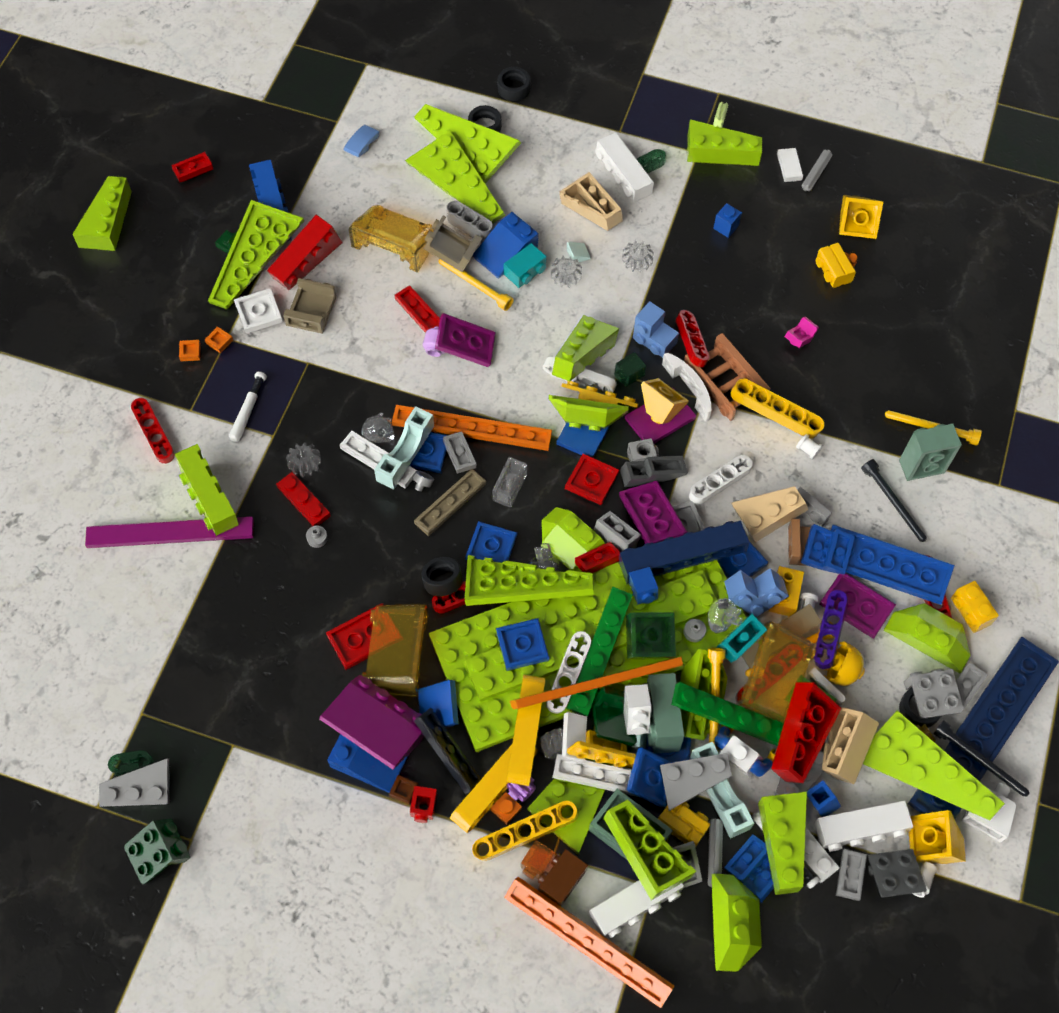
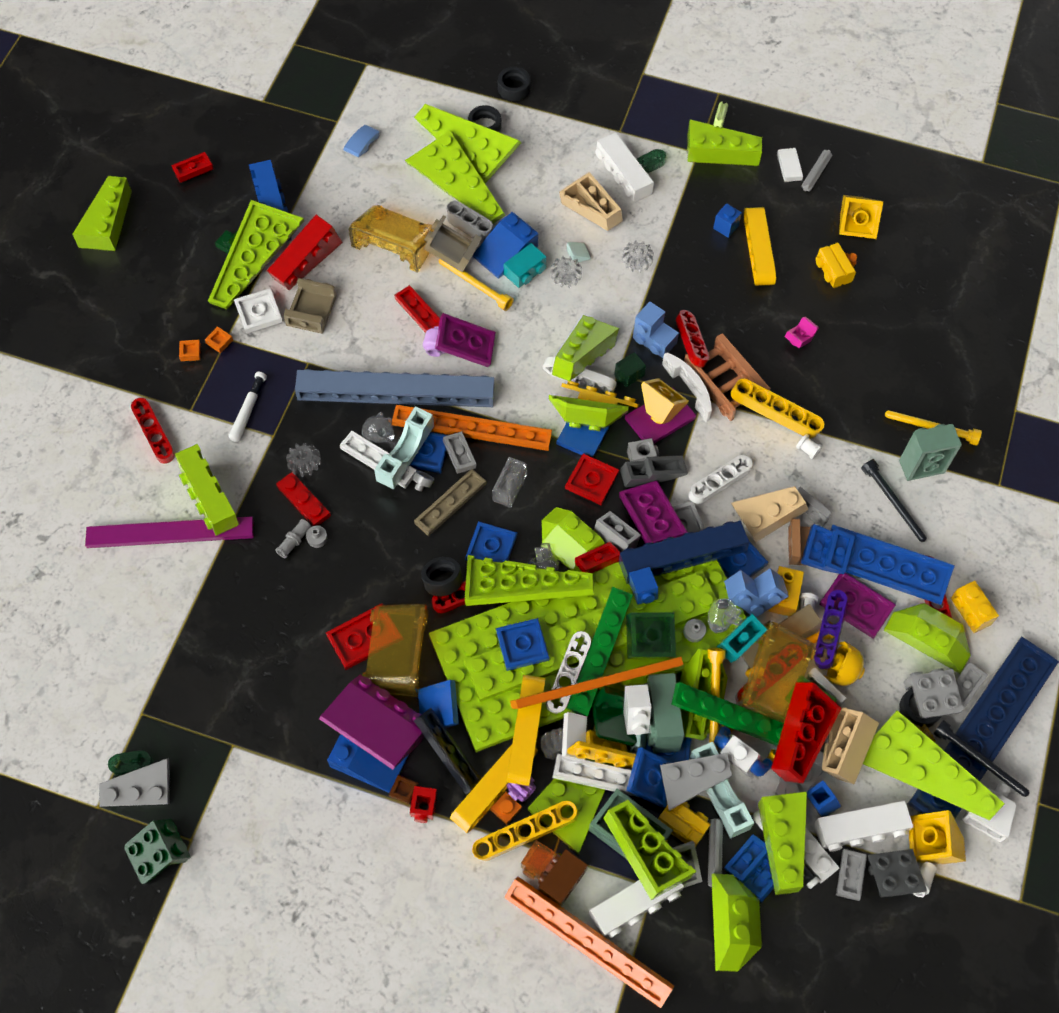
(293, 538): none -> light grey pin
(395, 388): none -> sand blue brick
(759, 246): none -> yellow beam

